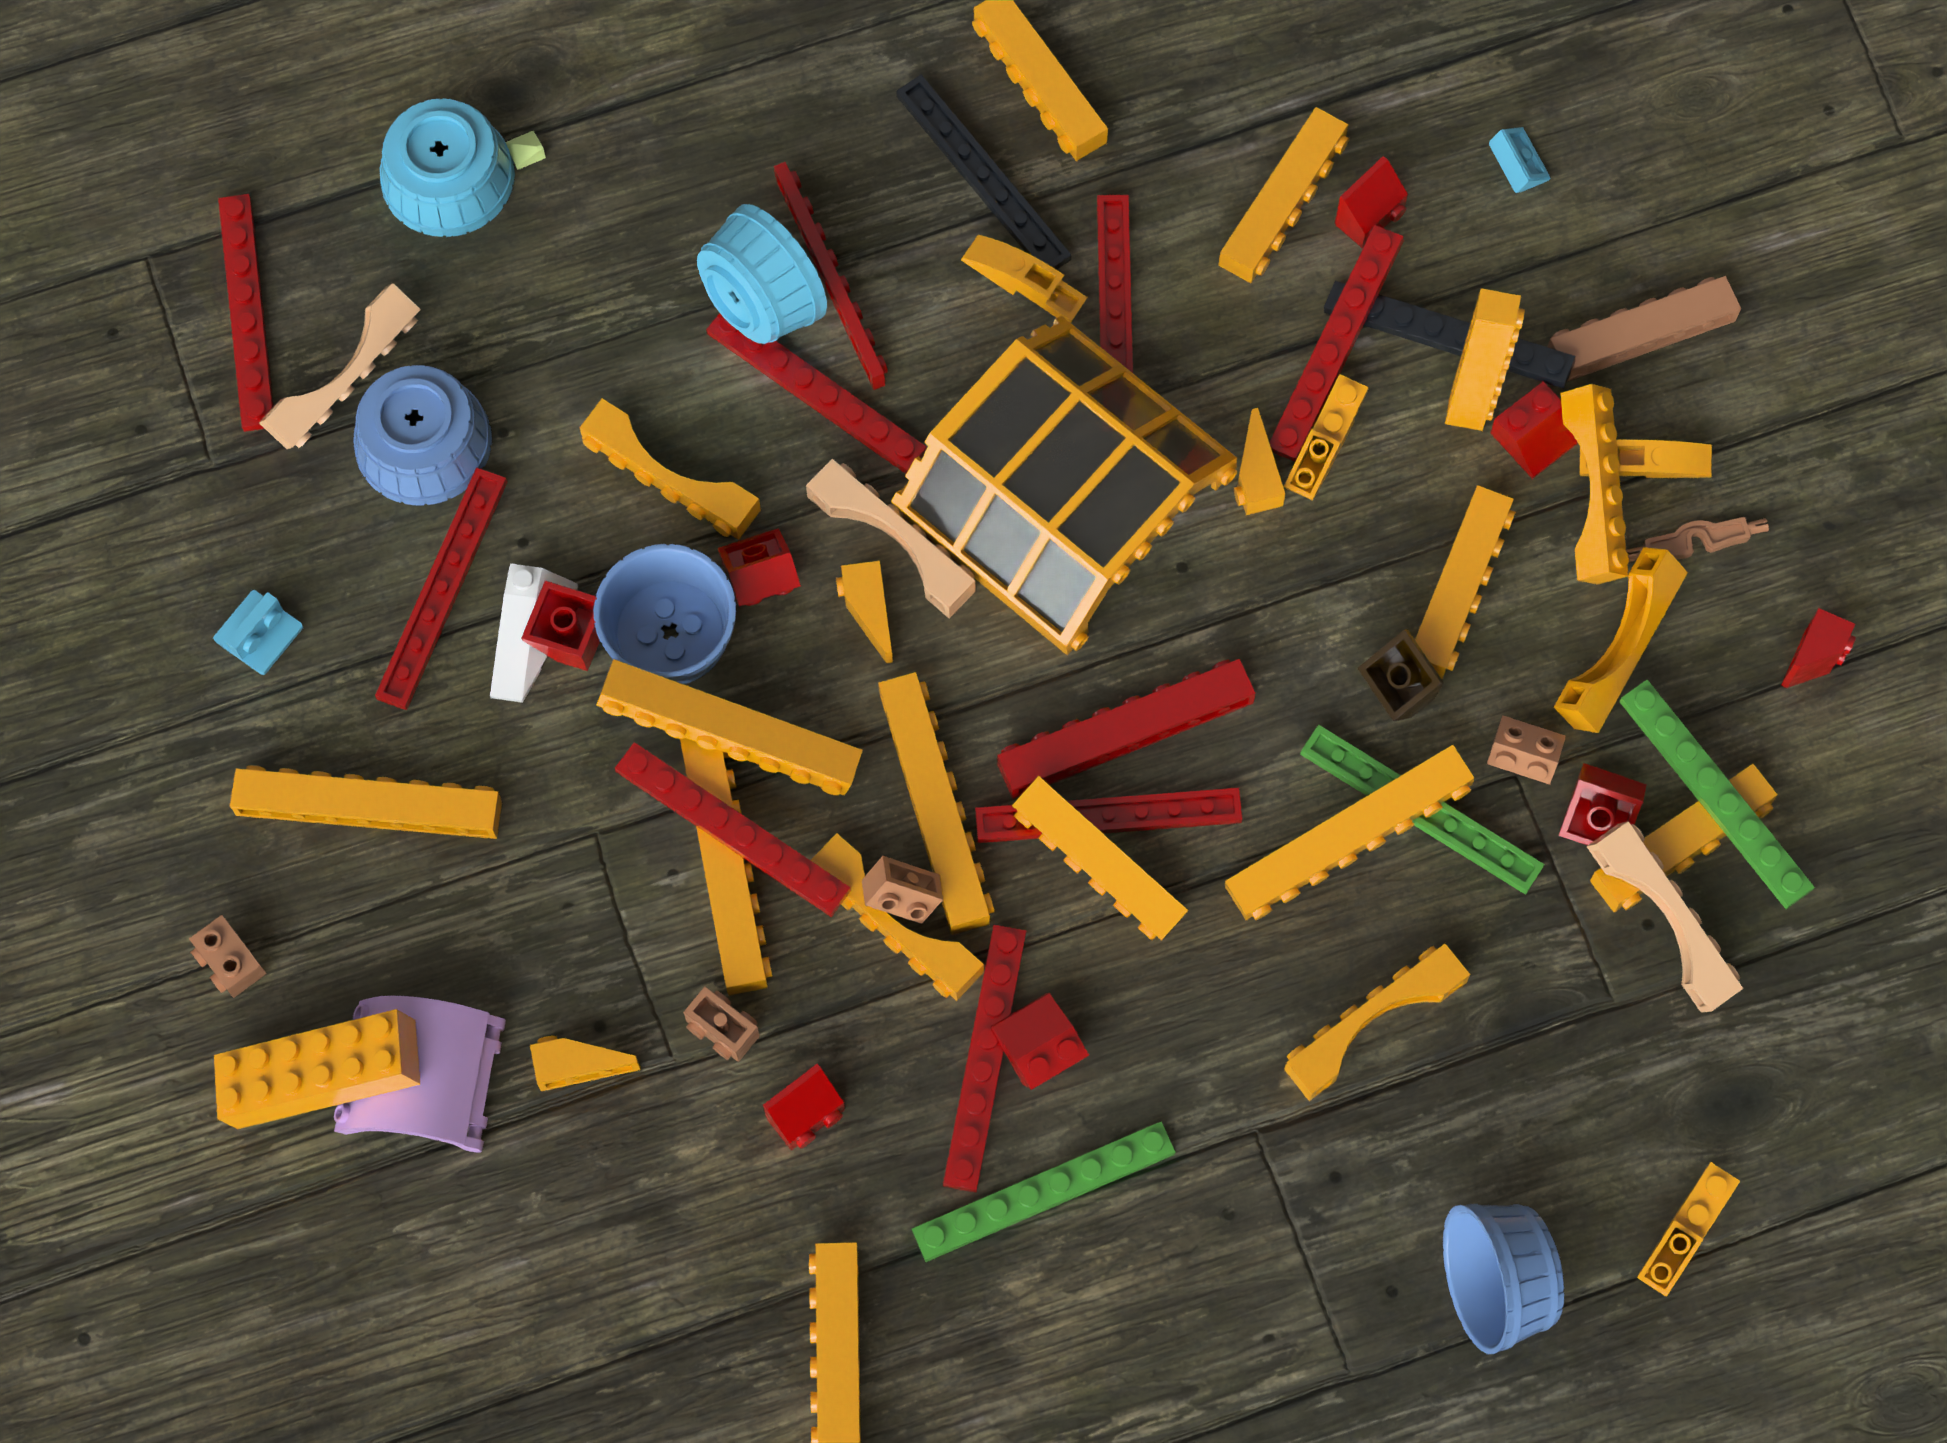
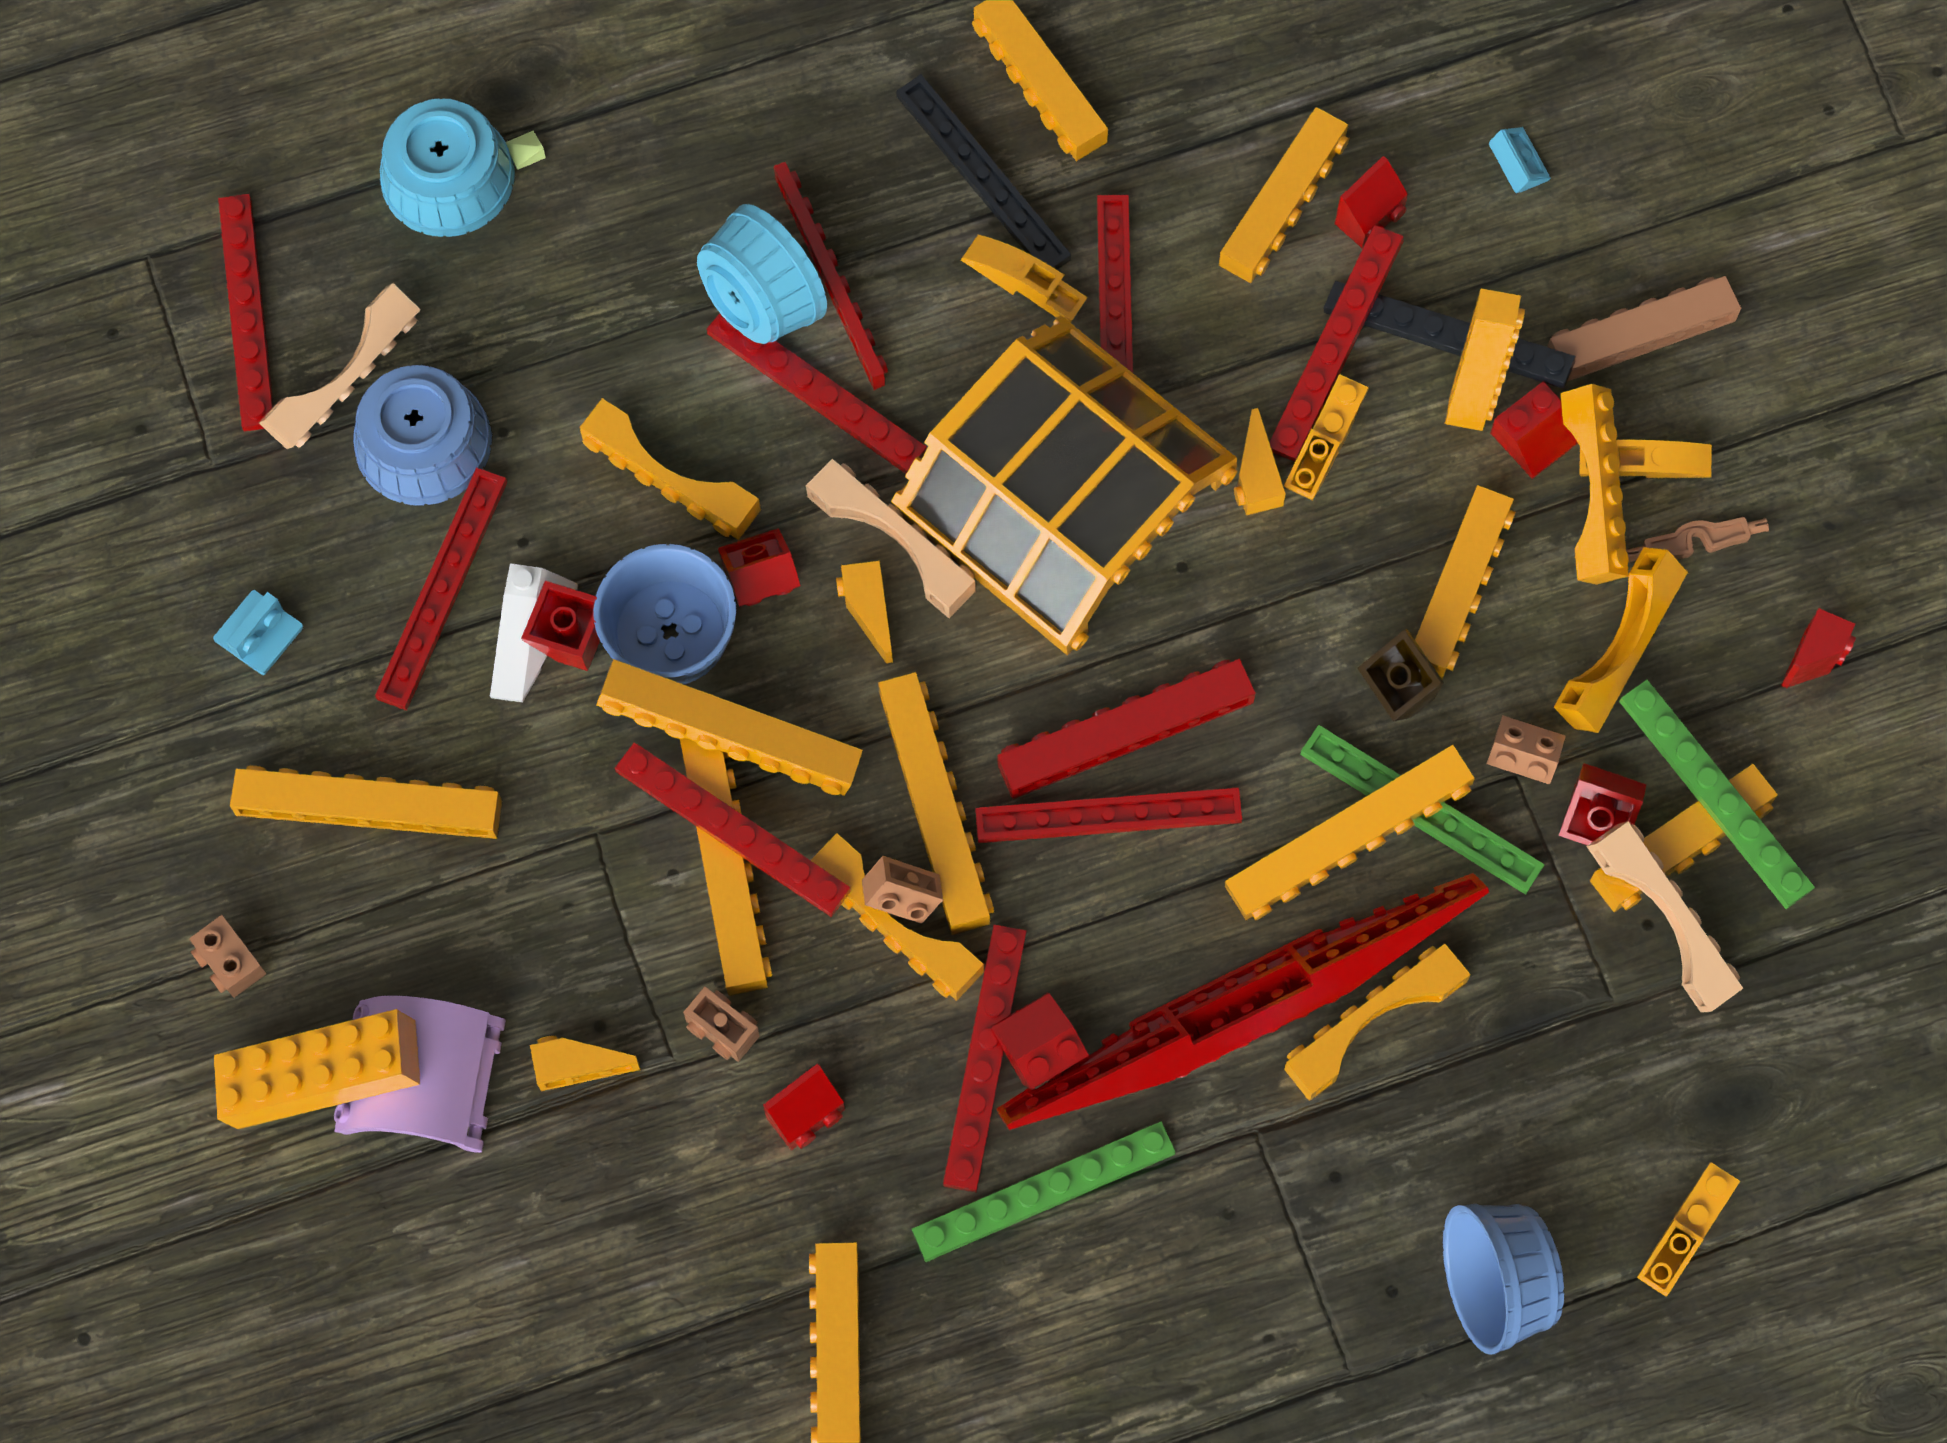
(1100, 858): light orange brick -> none
(1244, 1004): none -> red wedge

